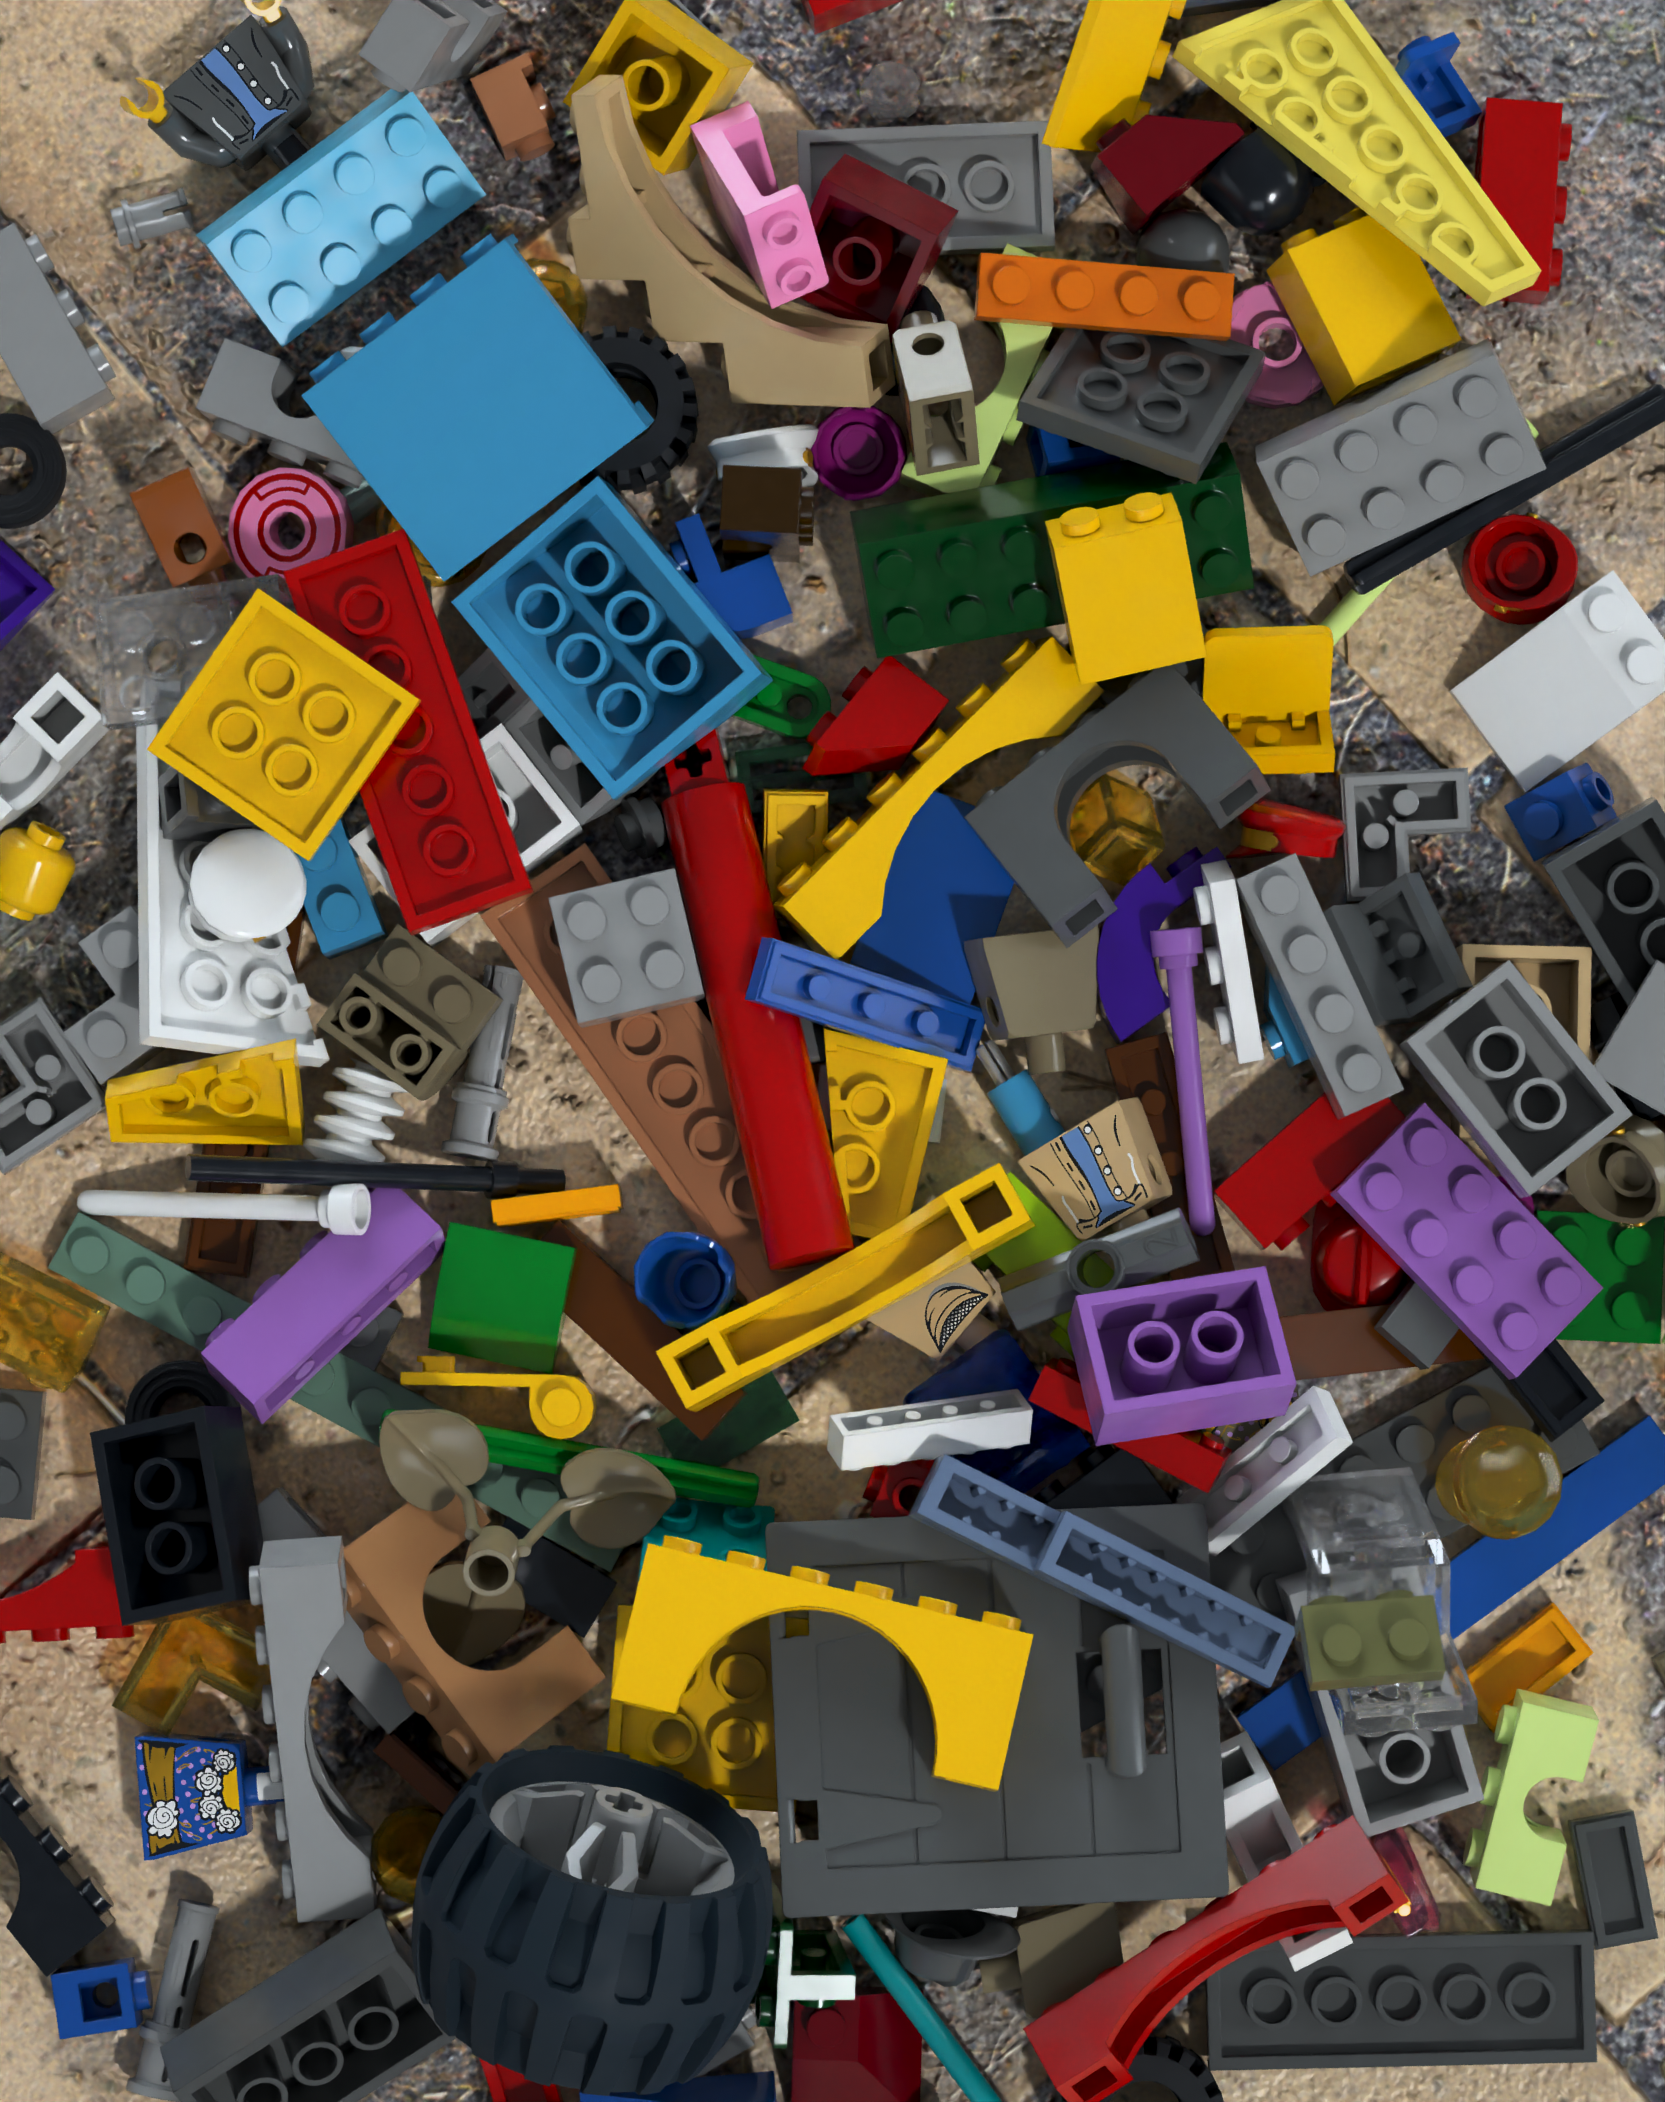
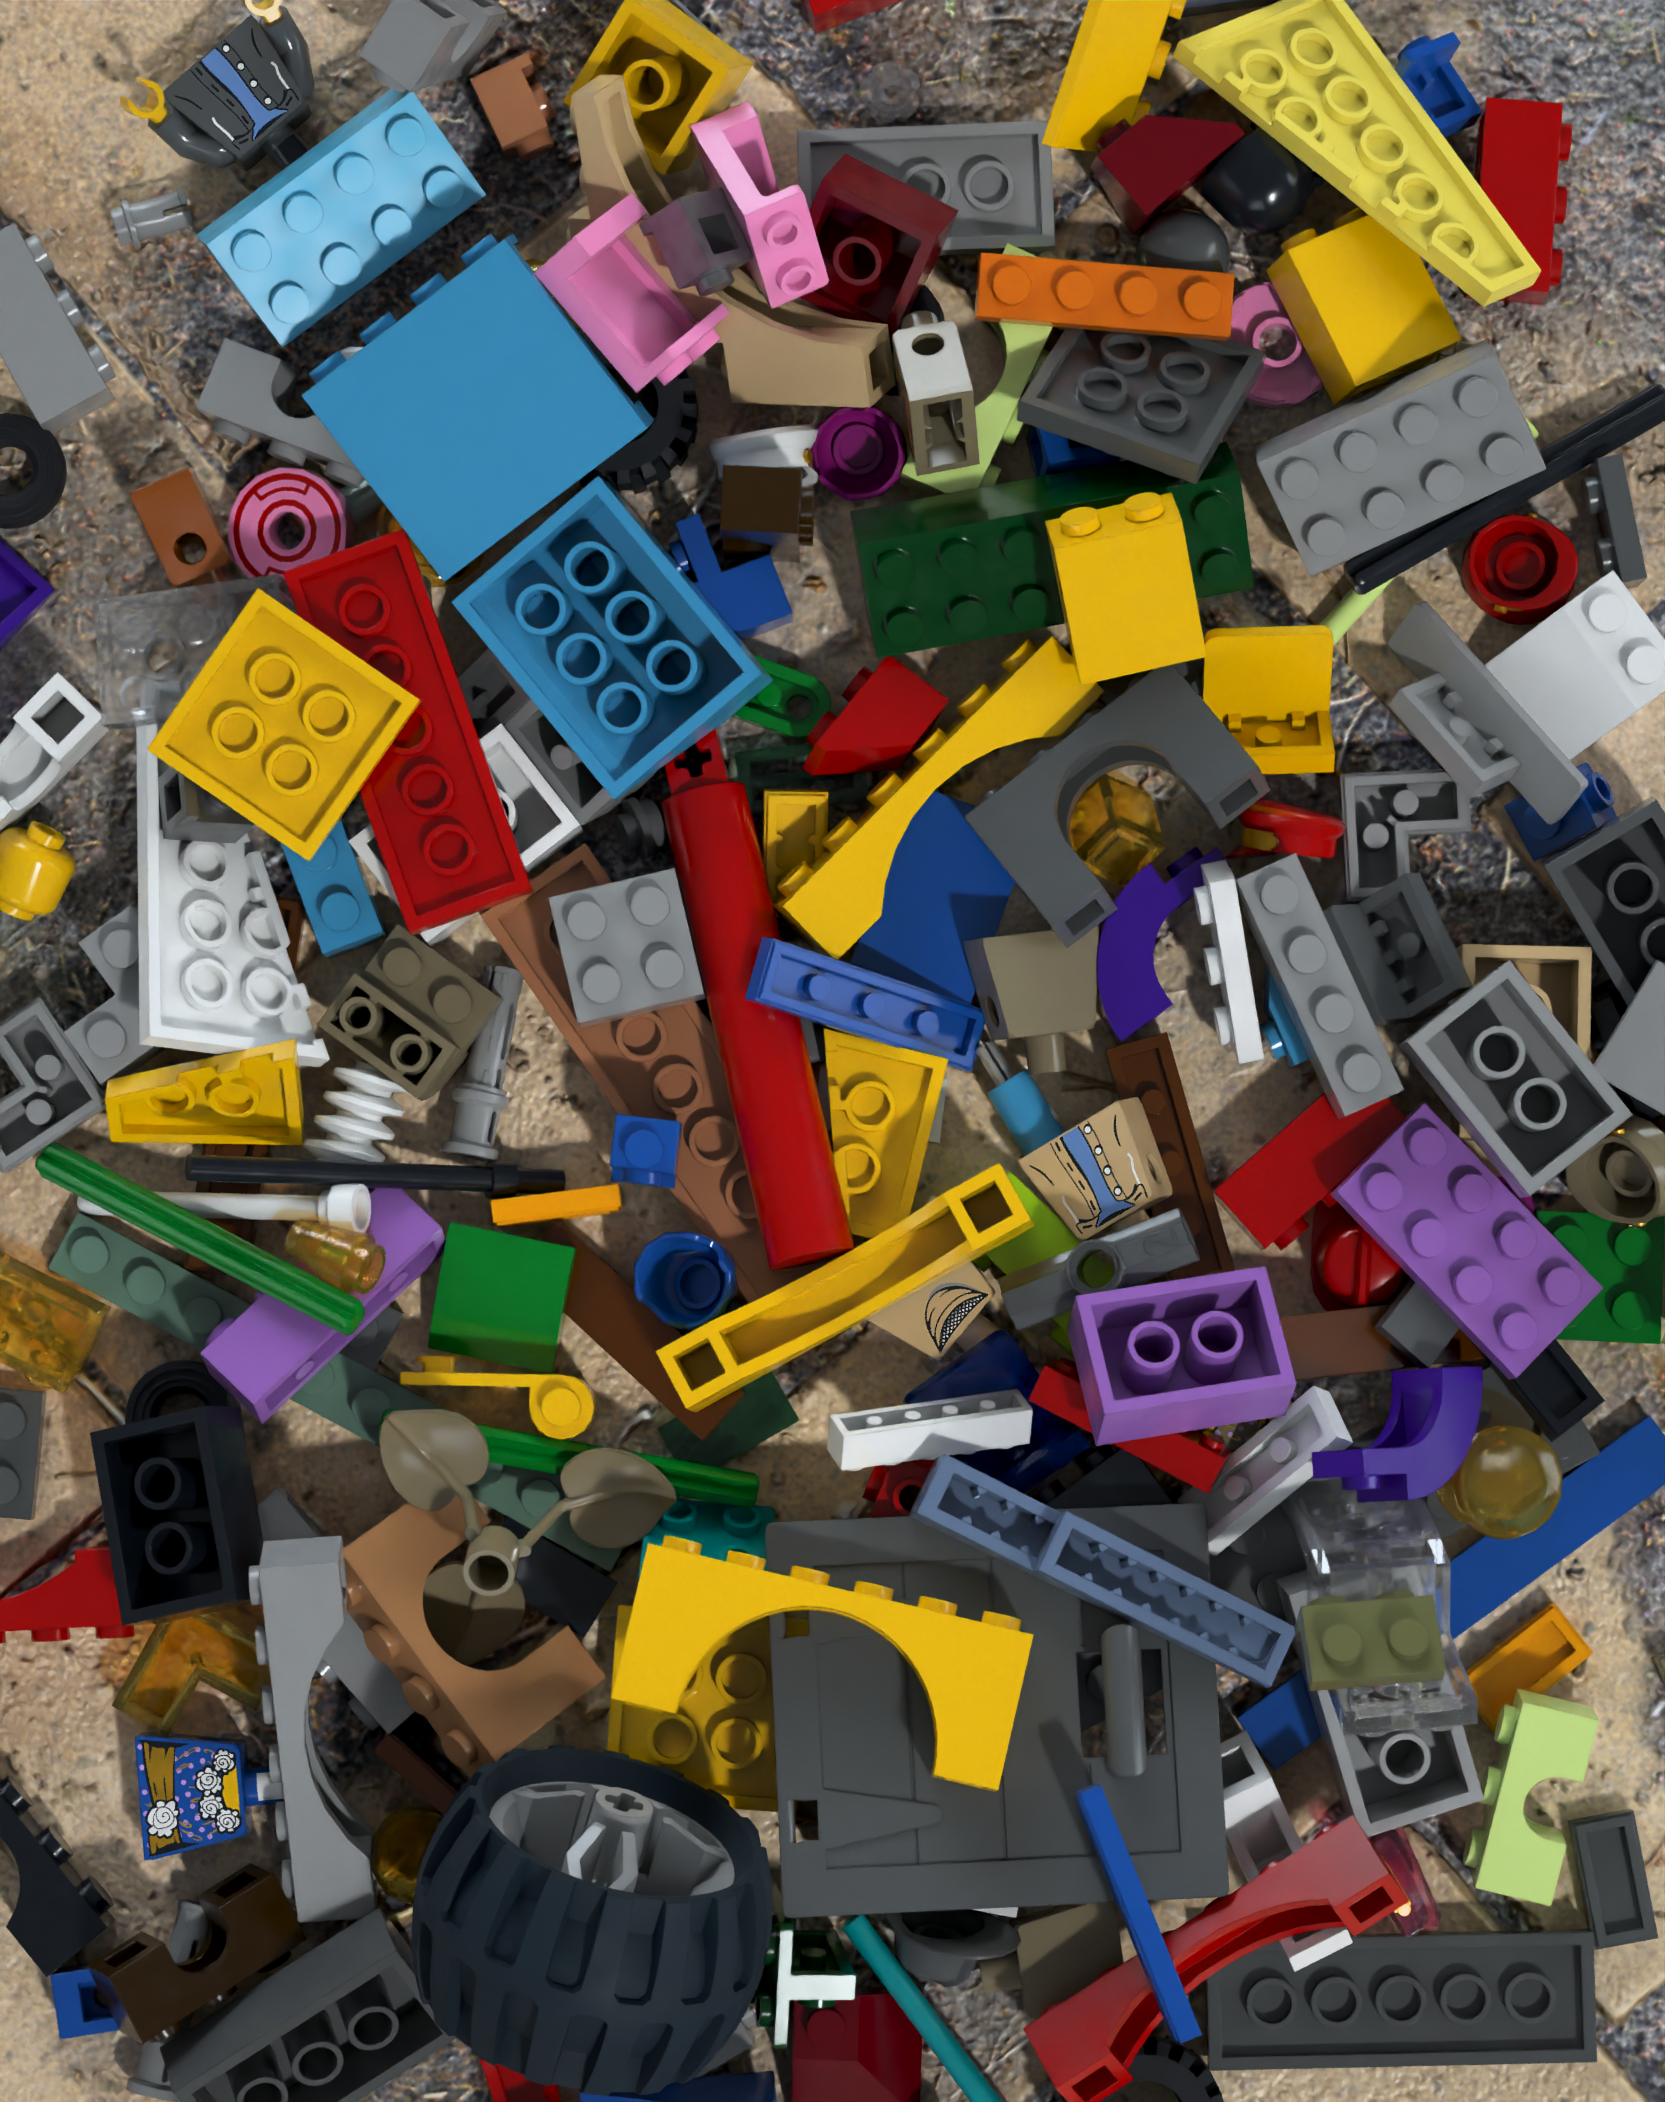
(201, 1238): none -> green axle
(246, 886): white piece -> none
(247, 1934): none -> dark brown arch
(338, 1255): none -> clear yellow cone
(626, 302): none -> bright pink panel
(645, 1151): none -> blue brick
(699, 240): none -> flat silver brick
(1137, 1913): none -> blue tile
(1178, 954): medium lavender piece -> none
(1422, 1441): none -> dark purple arch
(1474, 721): none -> light grey bracket
(1609, 497): none -> dark grey plate

